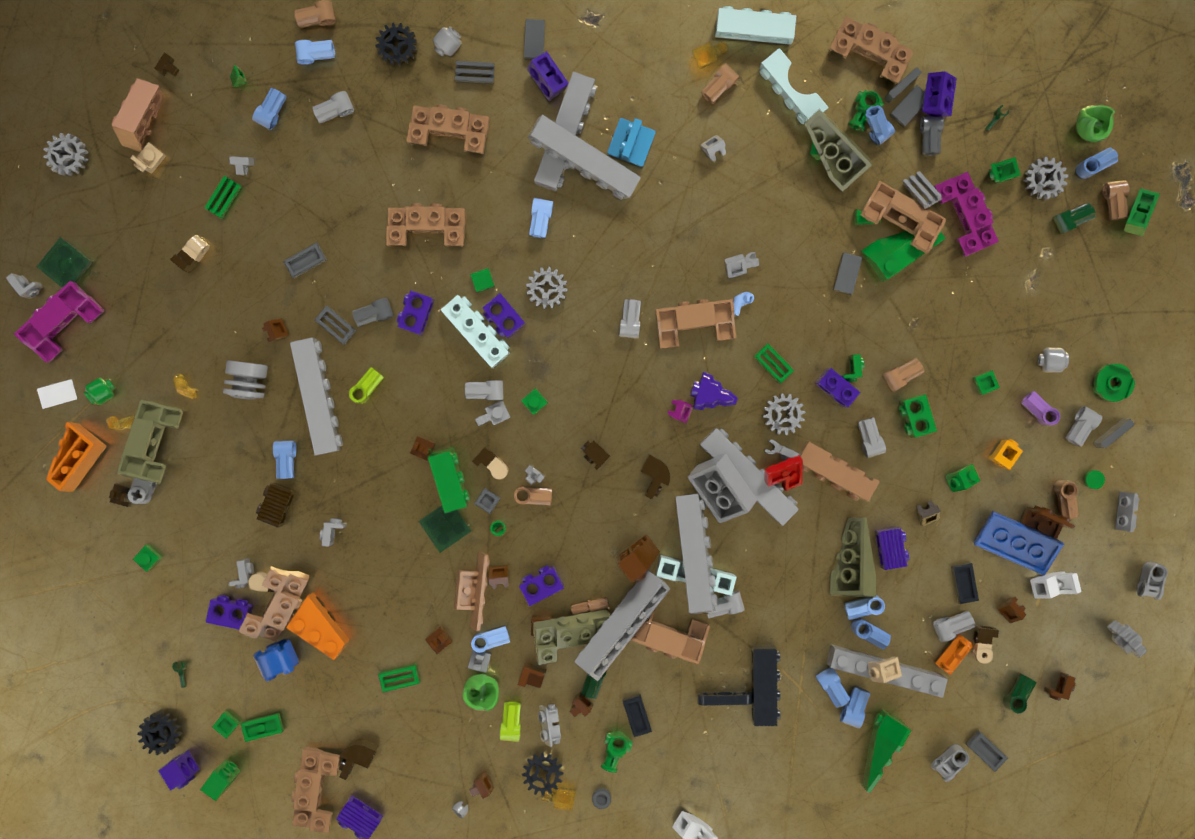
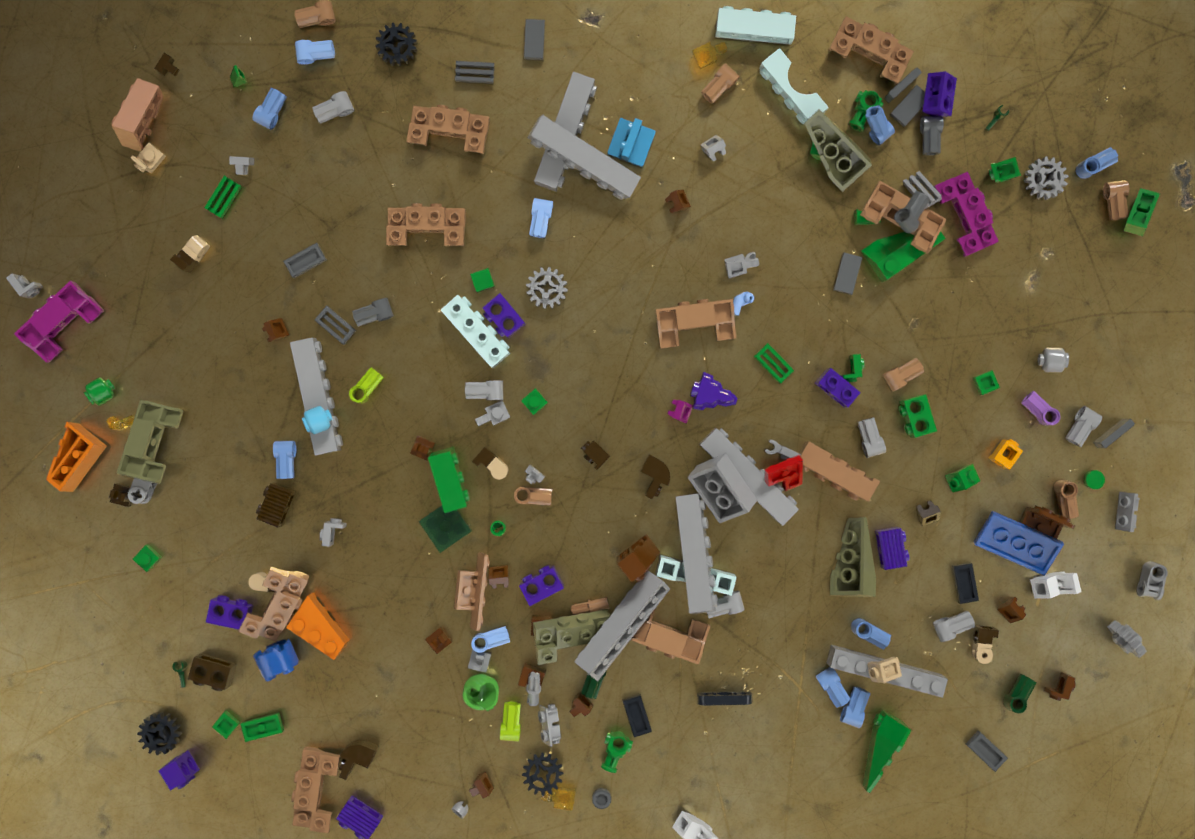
(57, 394): white sticker -> none
(64, 263): clear green plate -> none
(65, 145): light grey gear -> none
(182, 387): clear yellow arm -> none
(212, 667): none -> dark brown brick
(220, 780): green brick -> none
(245, 379): light grey wheel -> none
(245, 571): light grey bracket -> none
(317, 420): none -> medium azure head
(395, 671): green tile -> none
(421, 314): dark purple brick -> none
(447, 41): light grey head -> none
(487, 500): dark grey tile -> none
(533, 689): none -> light grey axle
(547, 76): dark purple brick -> none
(630, 324): light grey piece -> none
(679, 199): none -> reddish brown tile
(764, 685): black brick -> none
(775, 424): light grey gear -> none
(861, 607): light blue piece -> none
(908, 217): none -> dark grey piece
(951, 765): light grey piece -> none
(954, 654): orange hinge -> none
(1071, 219): dark green piece -> none
(1095, 123): bright green piece -> none
(1123, 378): green plate -> none

